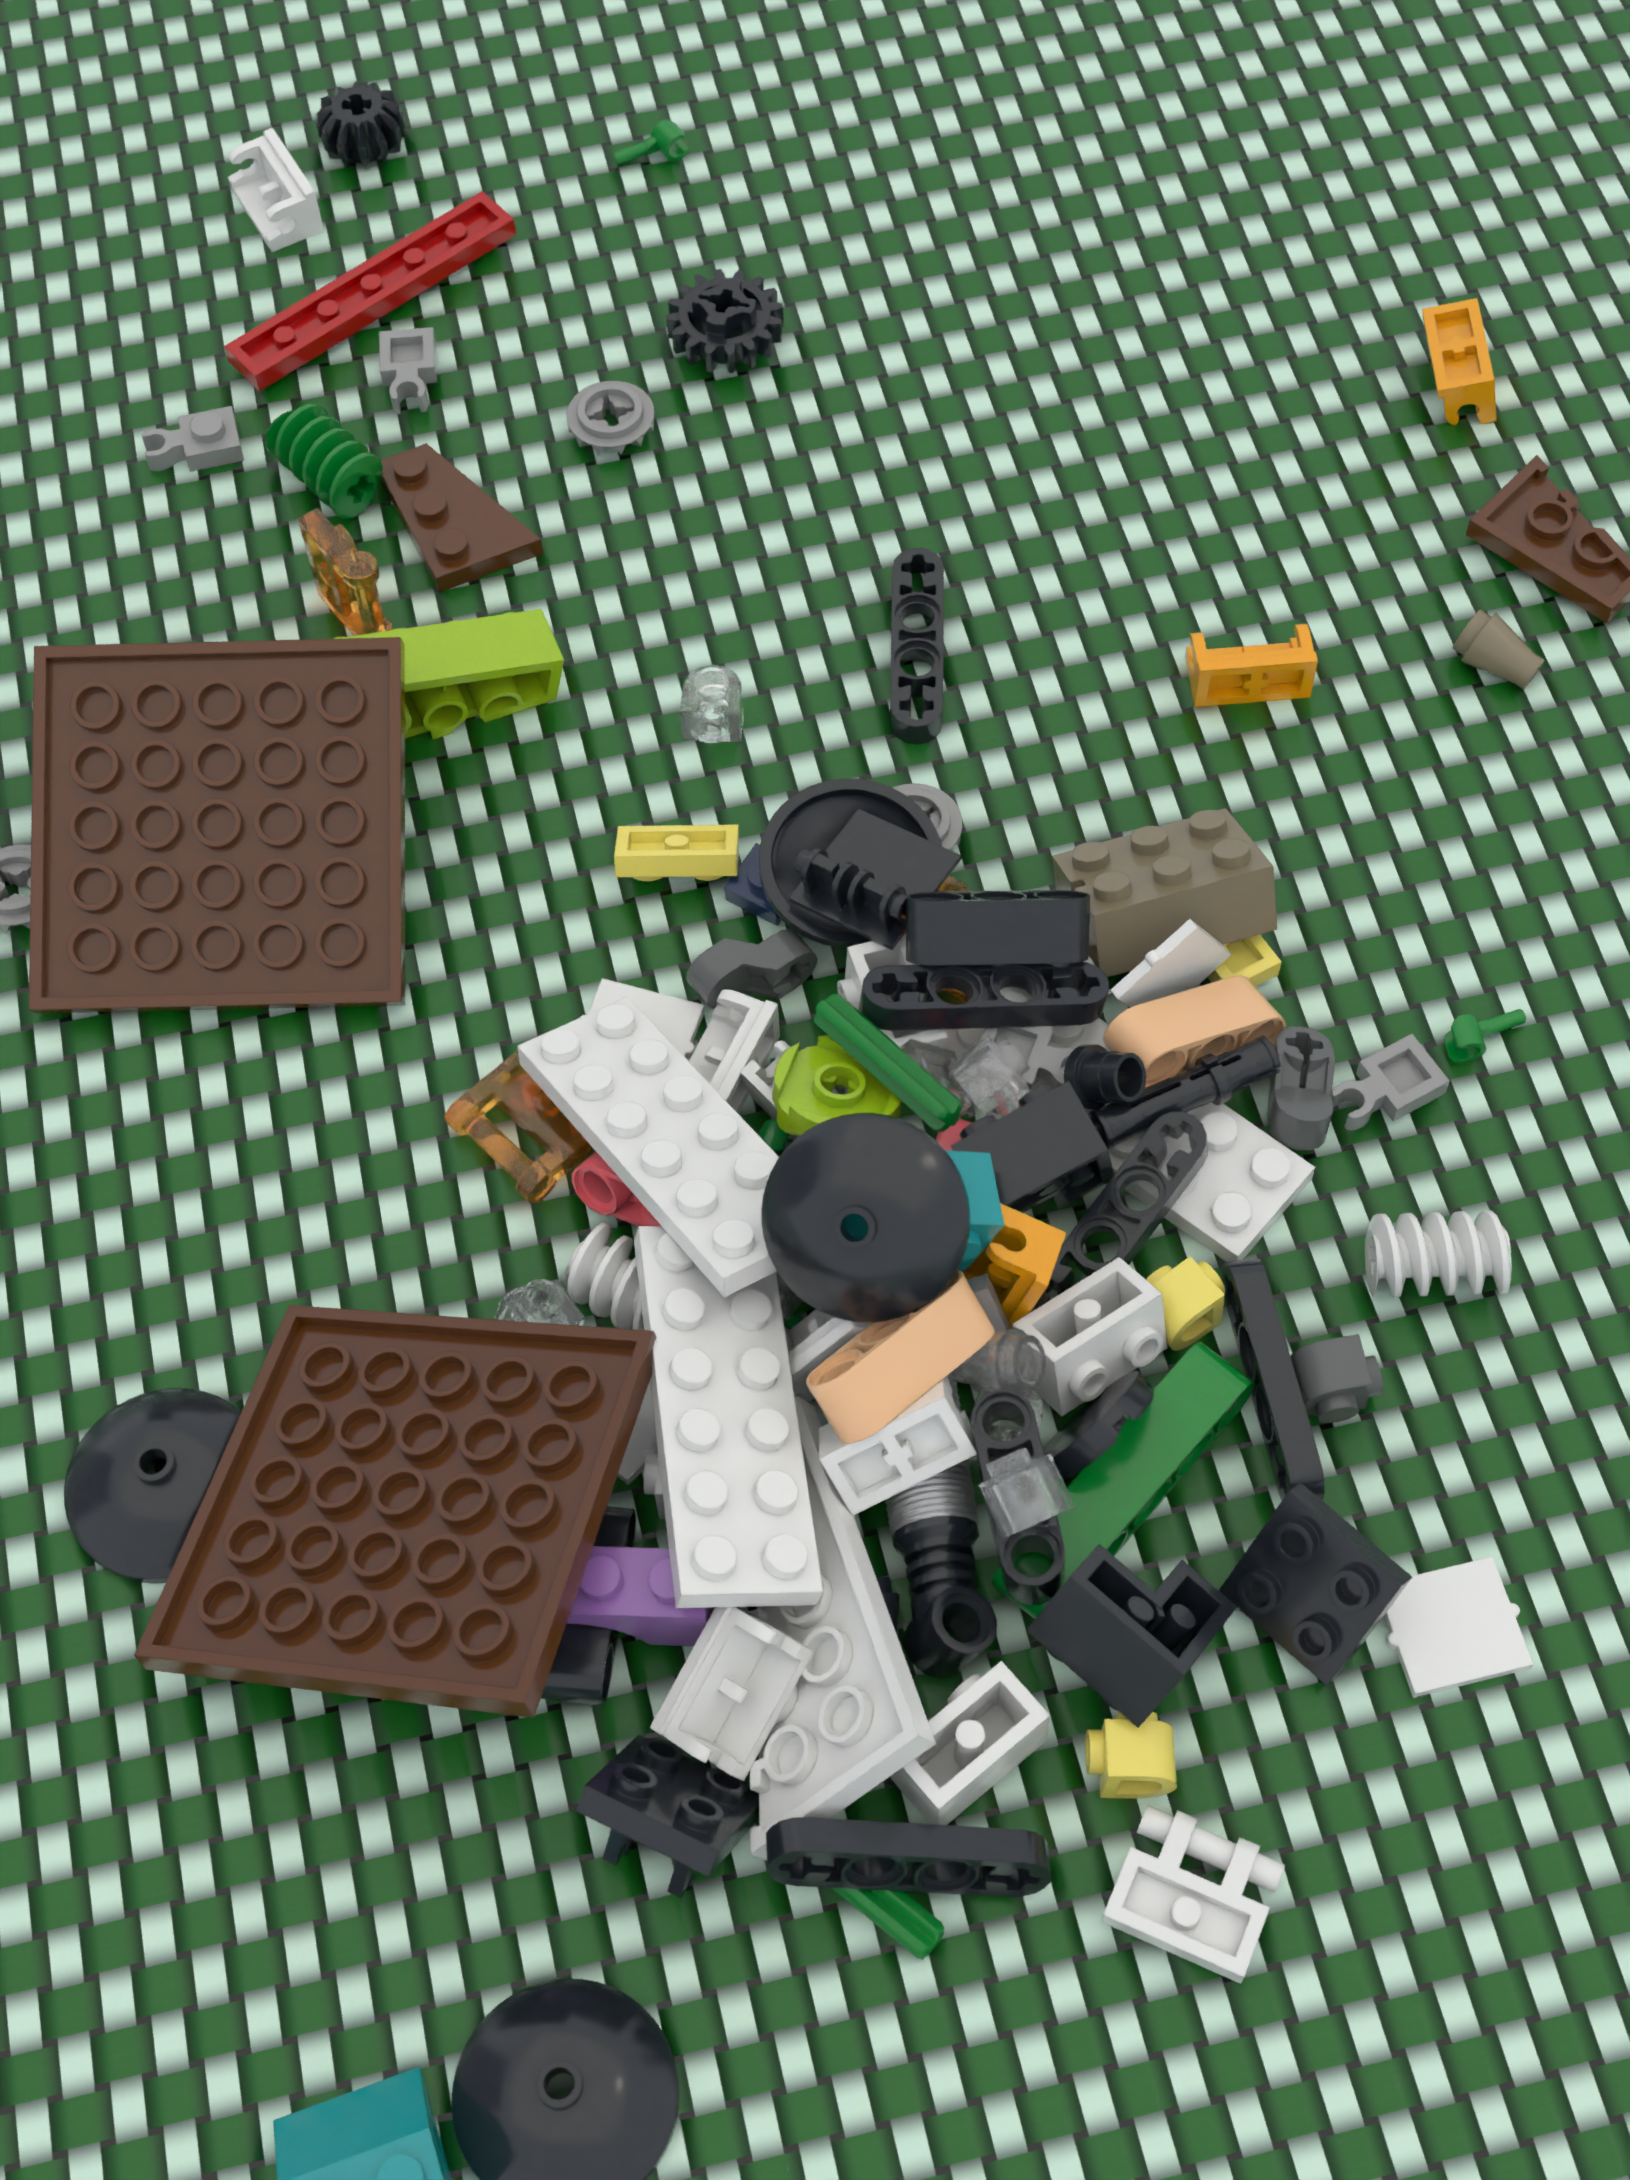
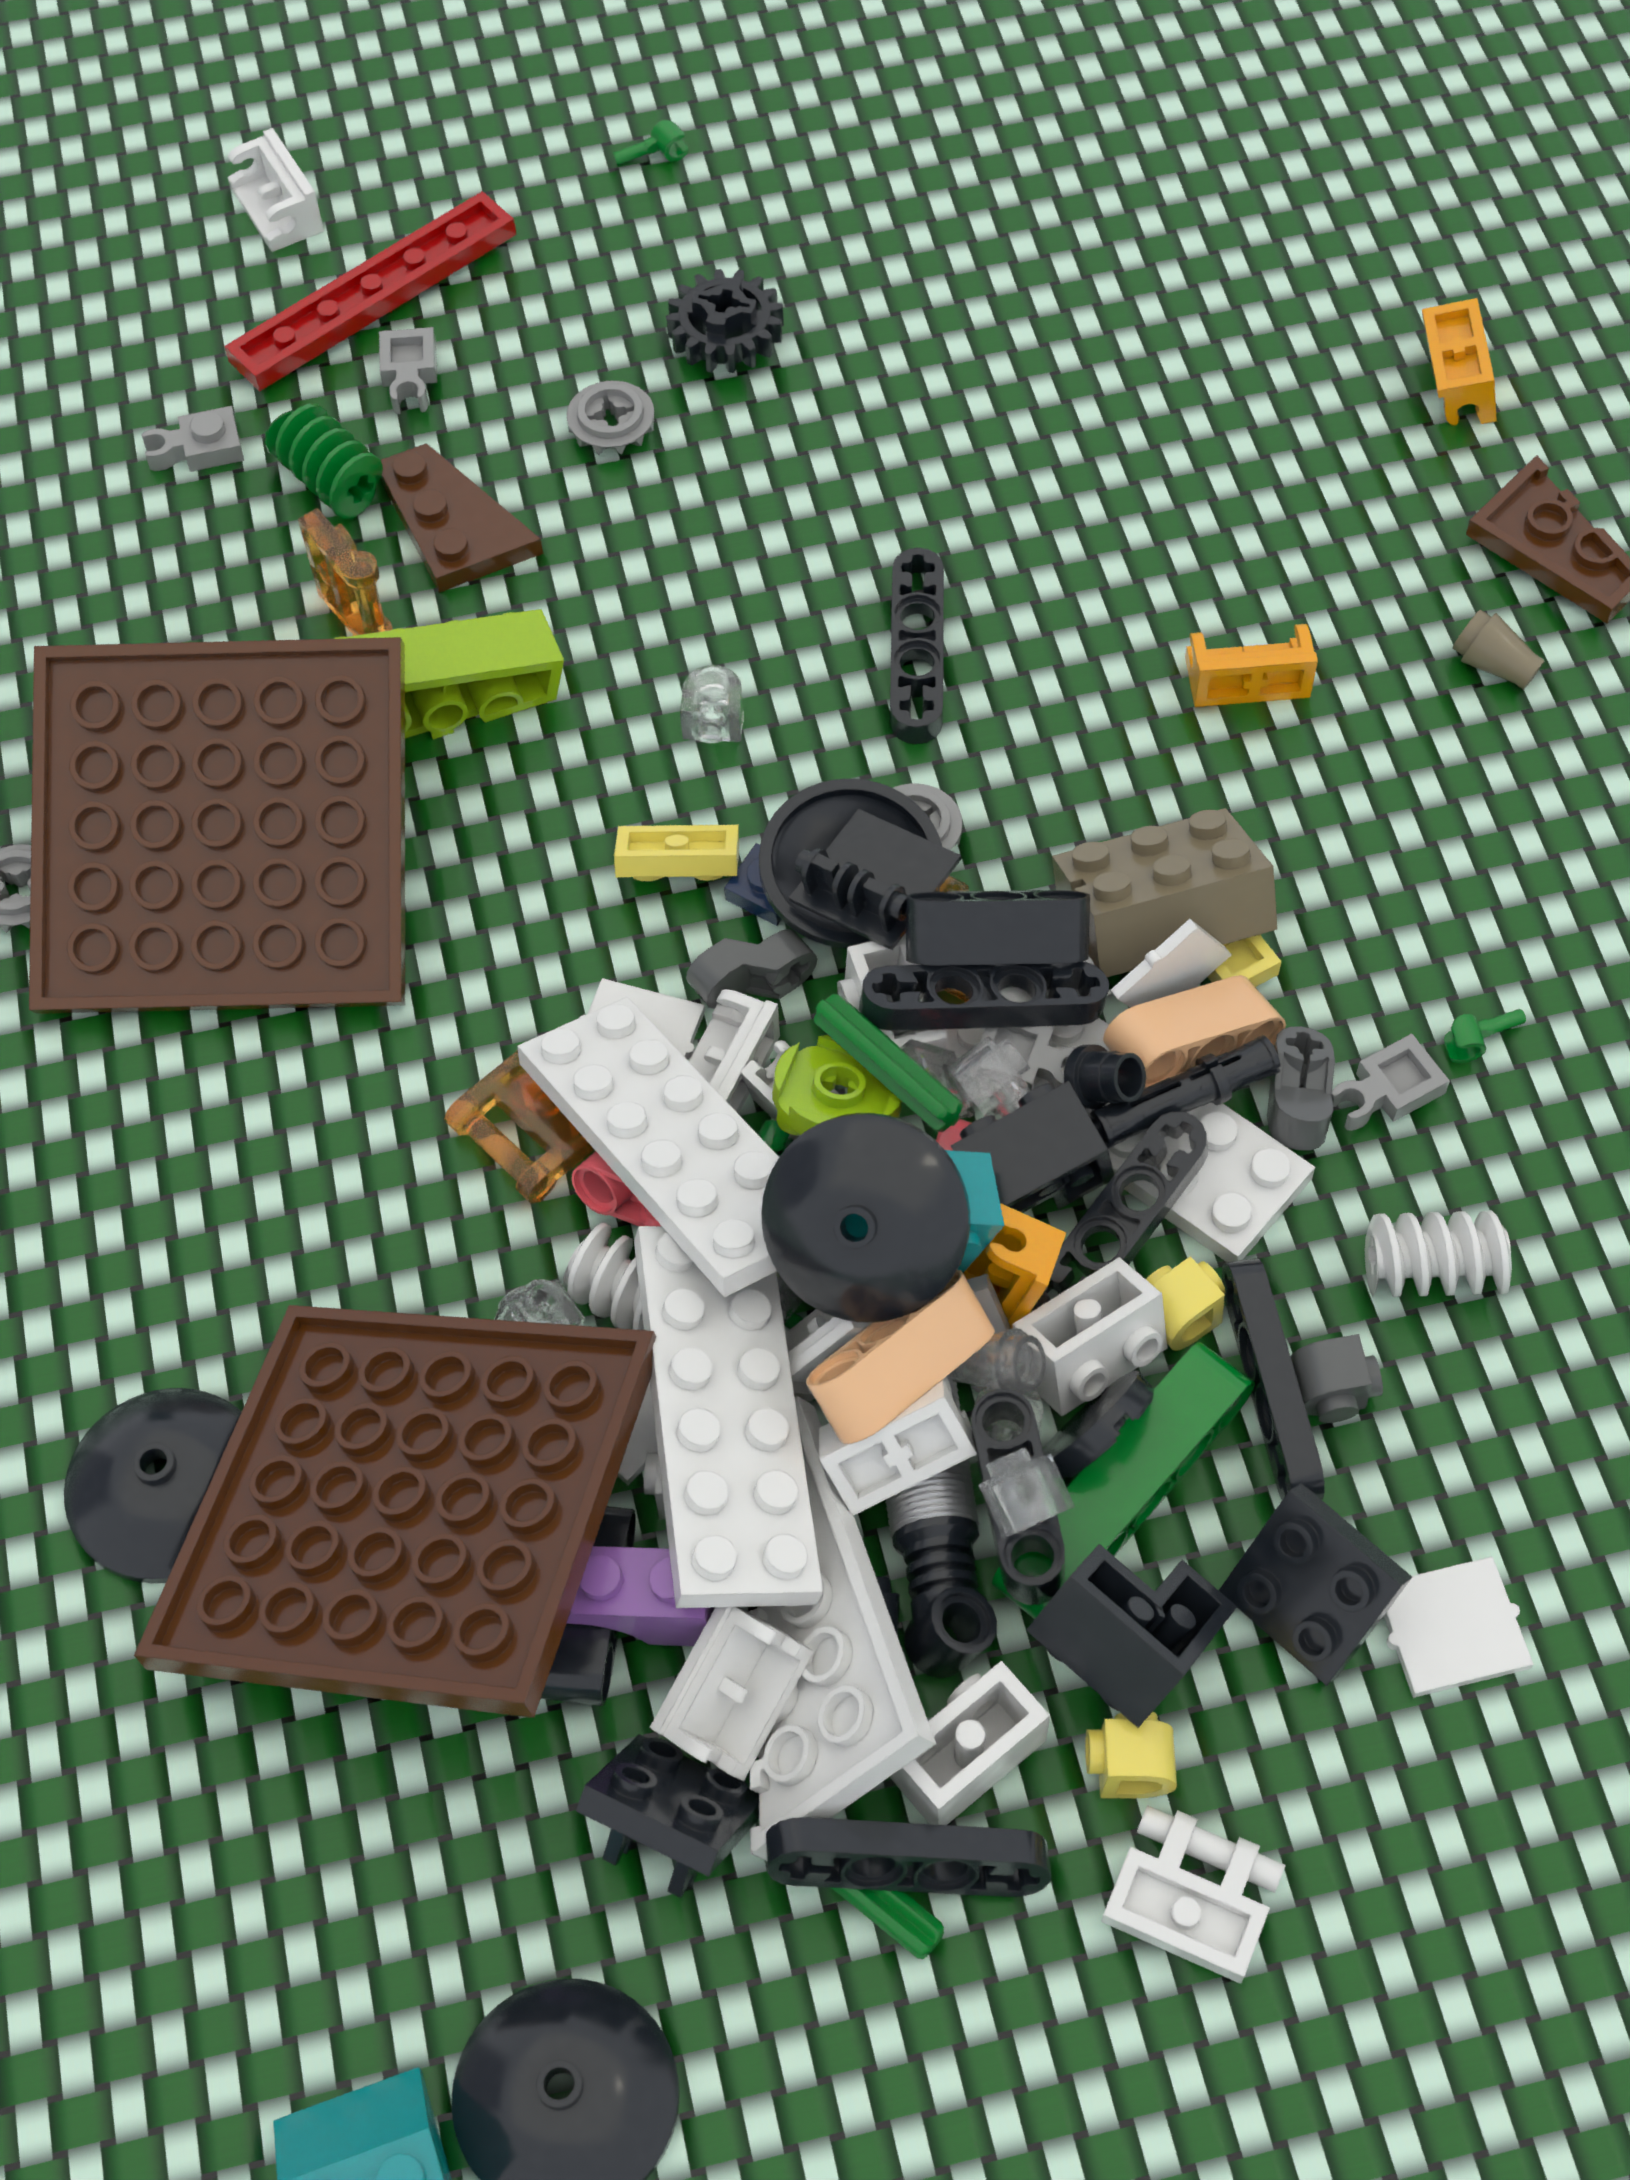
(360, 124): black gear -> none

